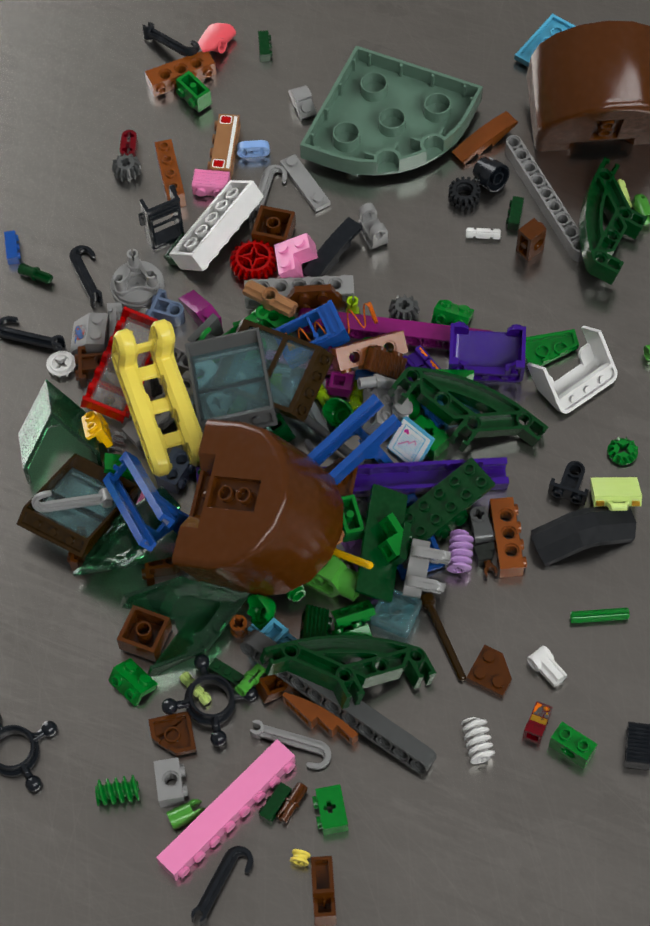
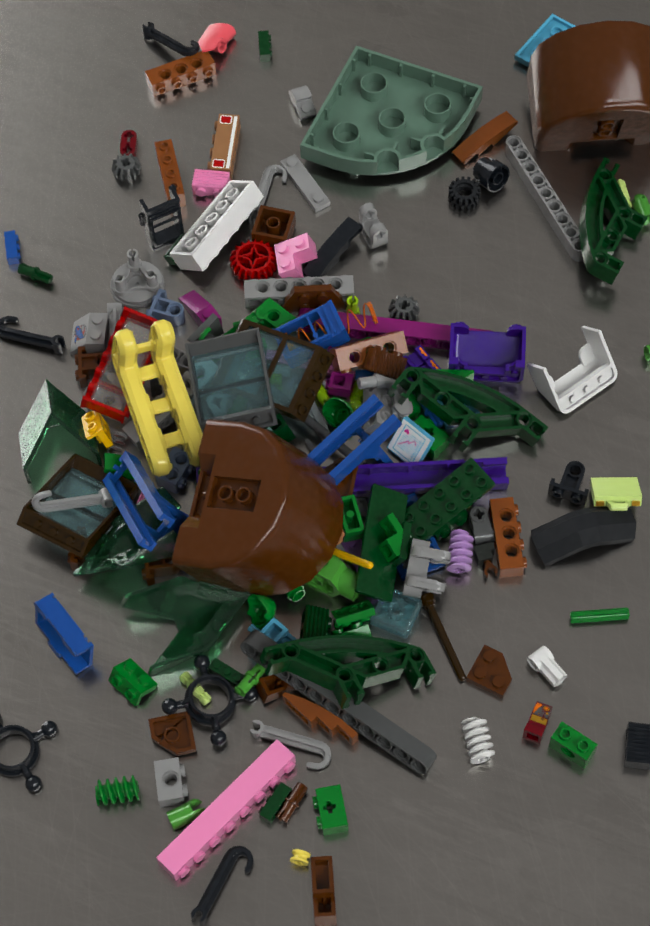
(60, 357): white gear -> none
(63, 634): none -> blue piece
(83, 274): black piece -> none
(144, 633): reddish brown brick -> none
(193, 91): green brick -> none
(240, 621): dark orange bush -> none
(254, 148): light blue beam -> none
(278, 302): medium nougat piece -> none
(446, 313): green bracket -> none
(483, 233): white axle -> none
(514, 213): dark green piece -> none
(531, 239): reddish brown brick -> none
(549, 347): green wing -> none
(622, 458): green gear -> none

